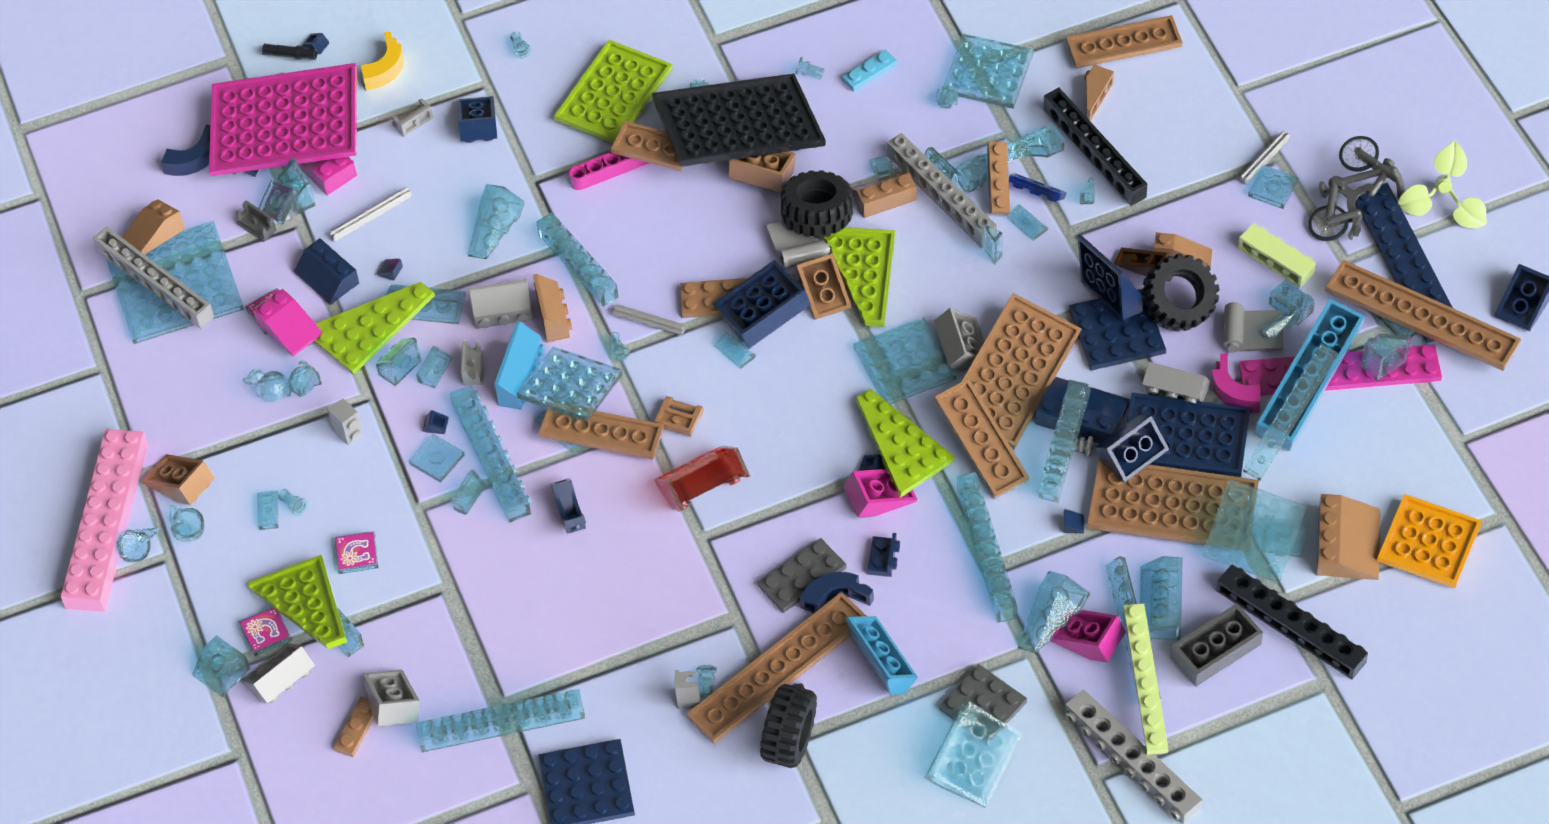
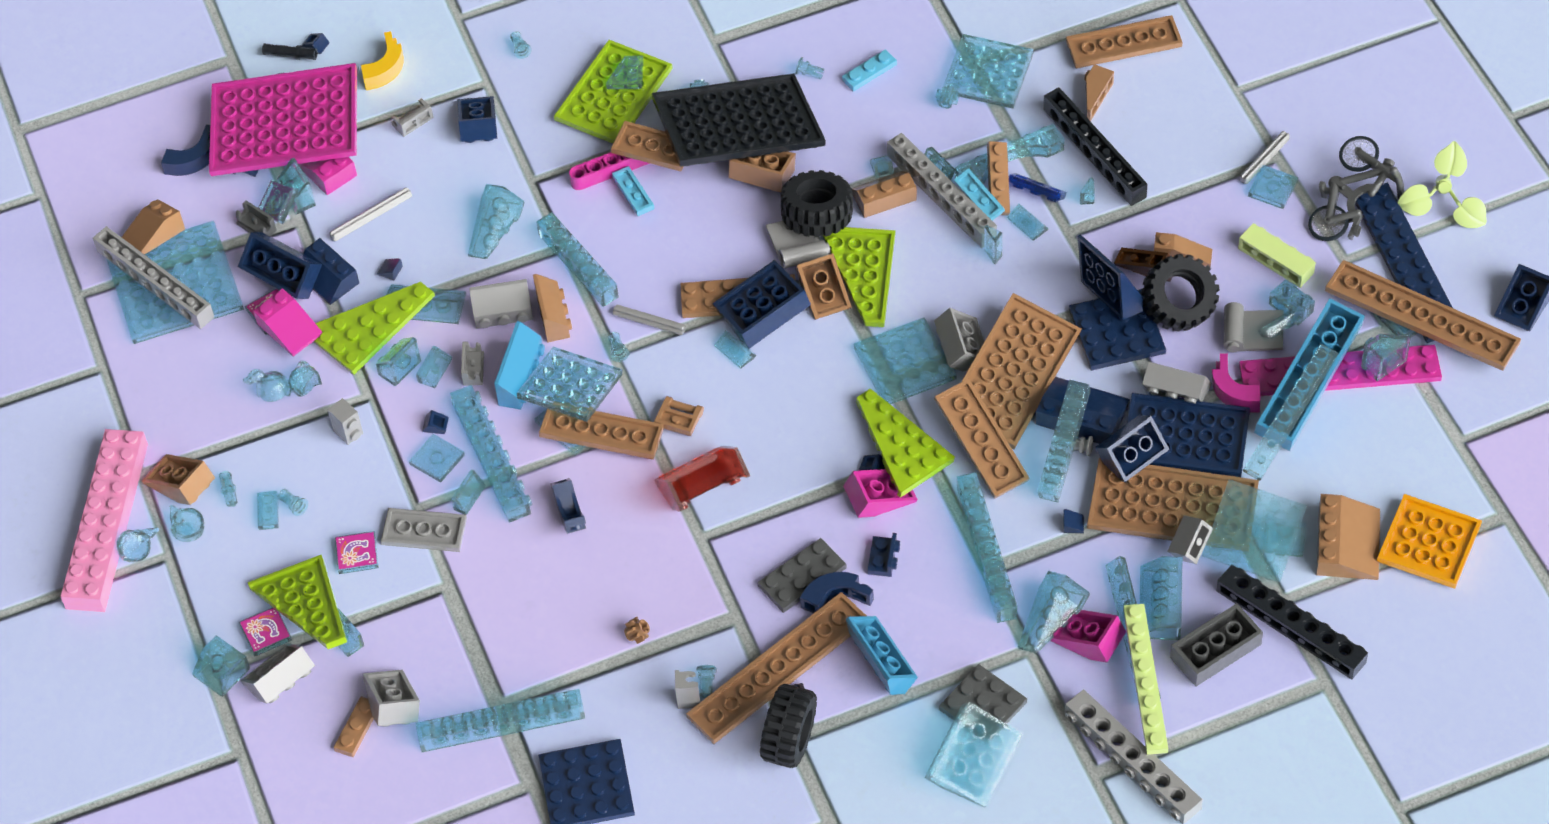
(228, 488): none -> clear light blue axle
(279, 265): none -> dark blue brick
(423, 529): none -> light grey tile
(627, 74): none -> clear light blue wing
(633, 191): none -> medium azure plate
(637, 630): none -> medium nougat gear
(979, 194): none -> medium azure plate
(1190, 539): none -> light grey brick

